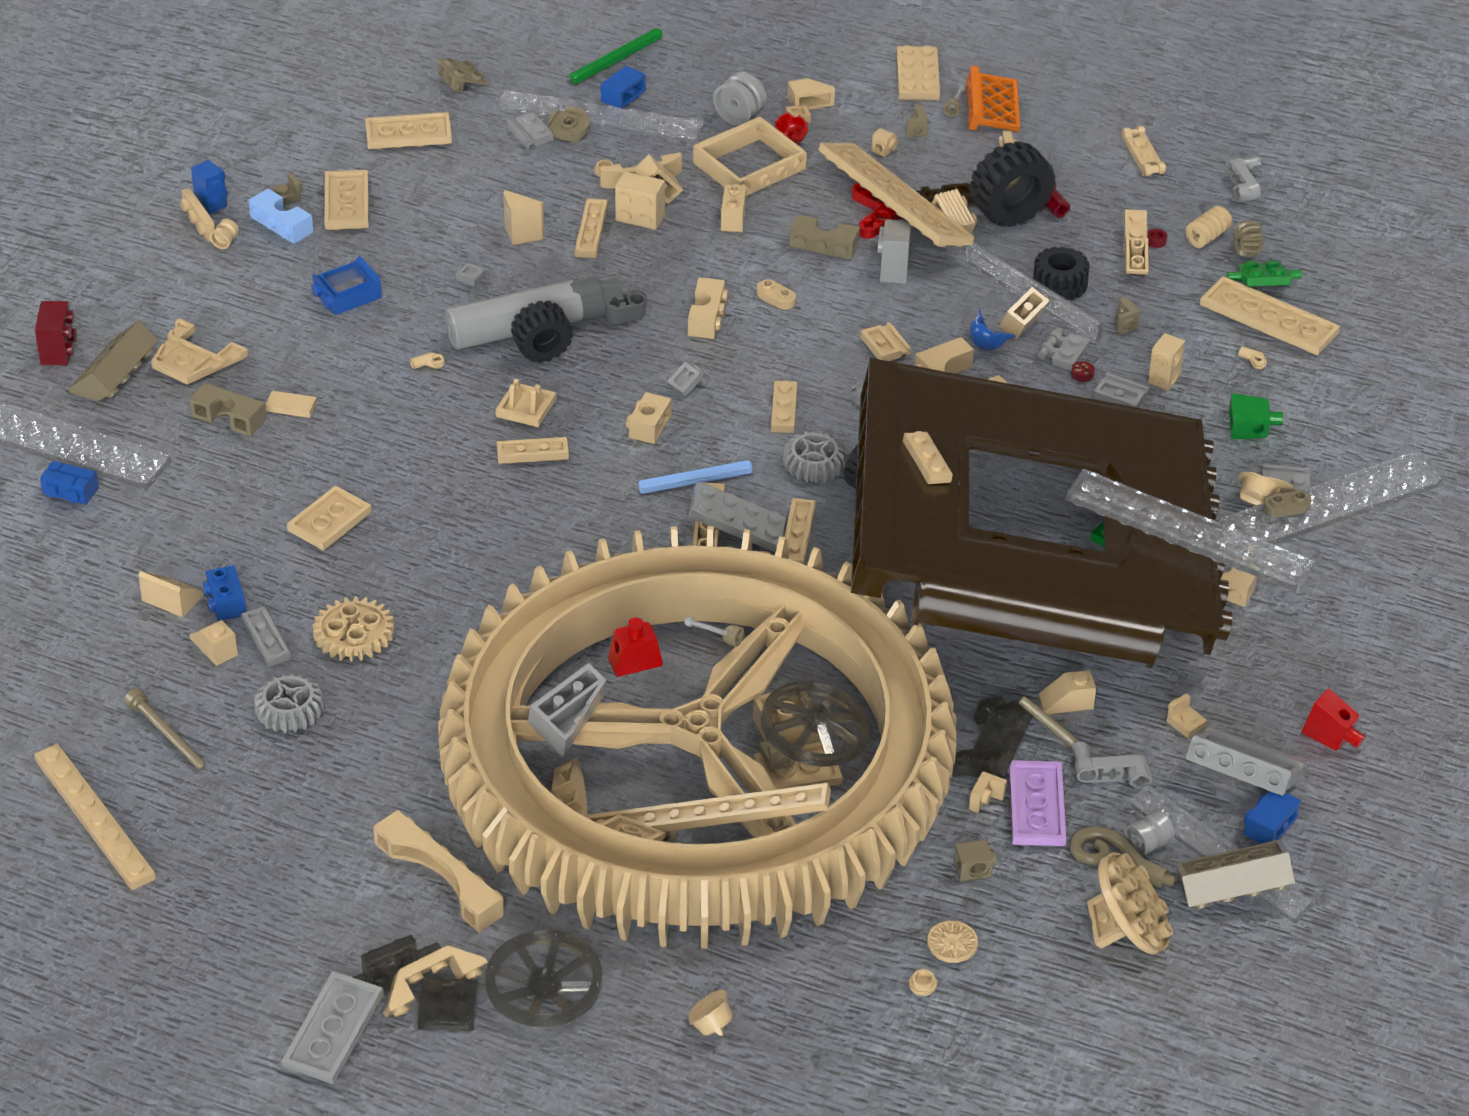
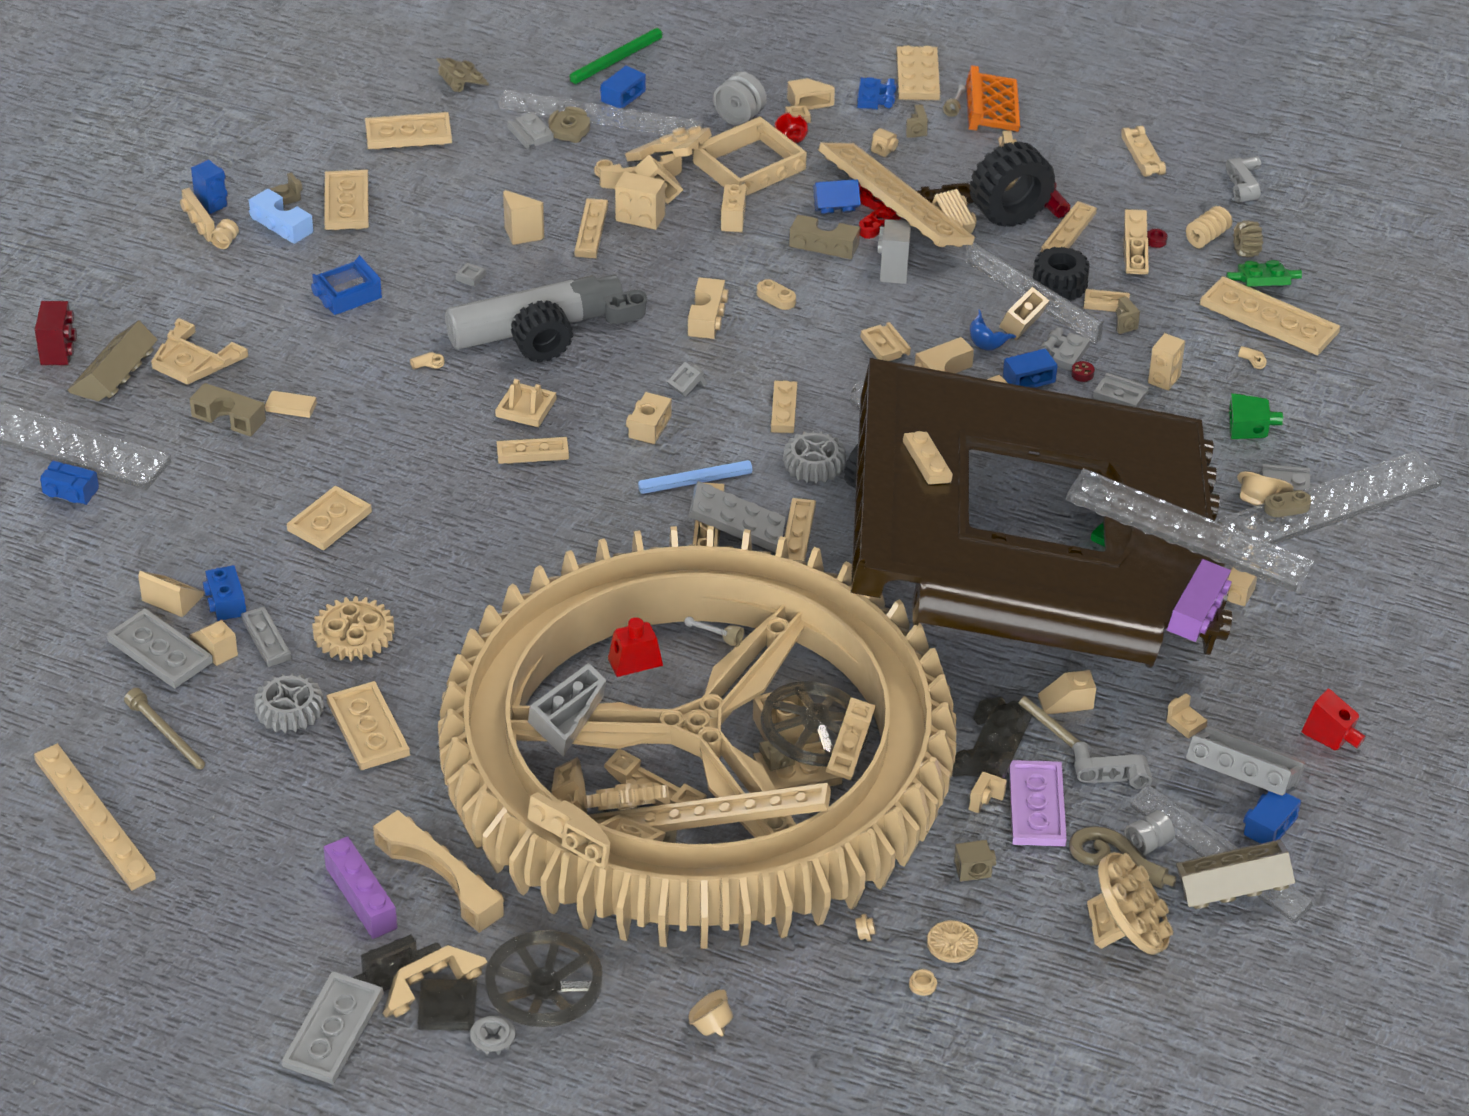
(159, 648): none -> light grey plate
(360, 887): none -> medium lavender brick
(368, 725): none -> tan plate
(492, 1025): none -> light grey gear
(573, 825): none -> tan slope
(626, 796): none -> tan gear
(627, 769): none -> tan slope
(679, 142): none -> tan wing
(836, 196): none -> blue brick
(850, 738): none -> tan slope
(865, 927): none -> tan plate
(871, 93): none -> blue plate
(1030, 369): none -> blue brick
(1070, 226): none -> tan tile
(1102, 299): none -> tan tile
(1200, 601): none -> medium lavender brick

